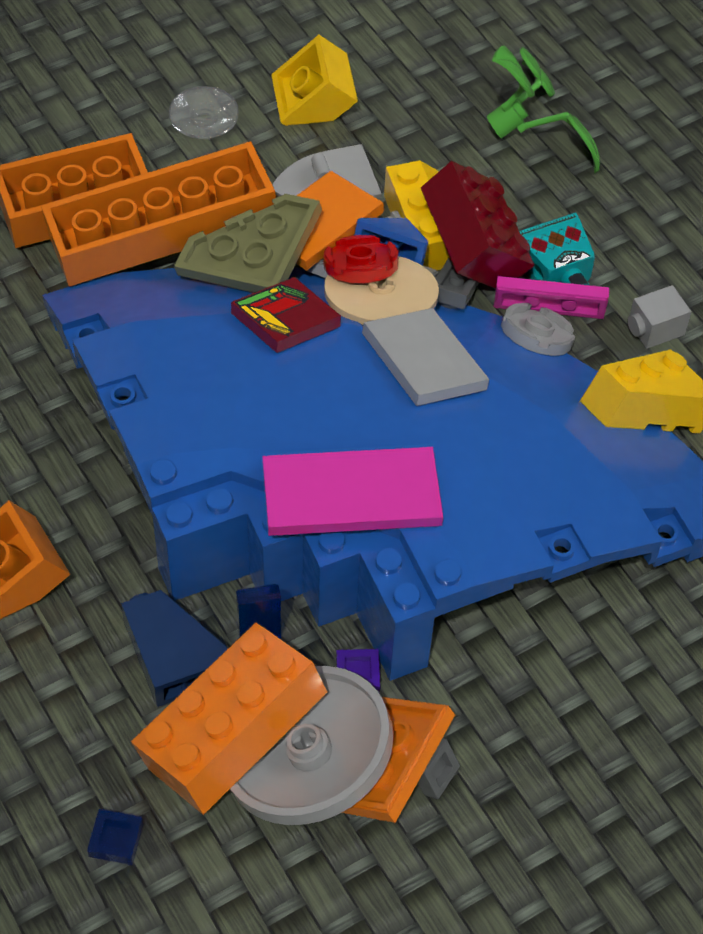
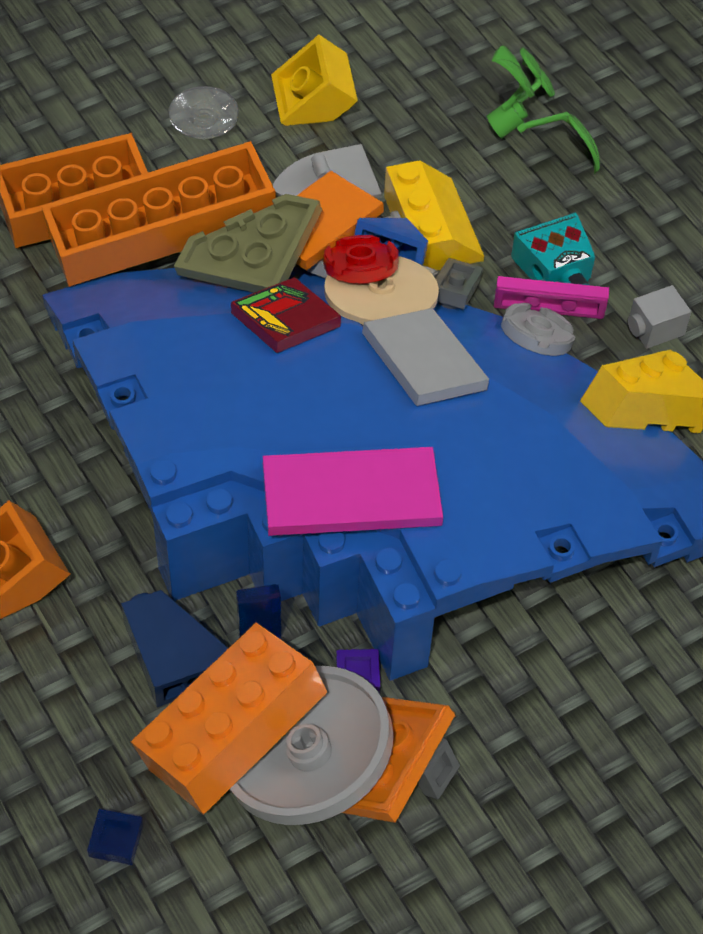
(476, 224): dark red brick -> none

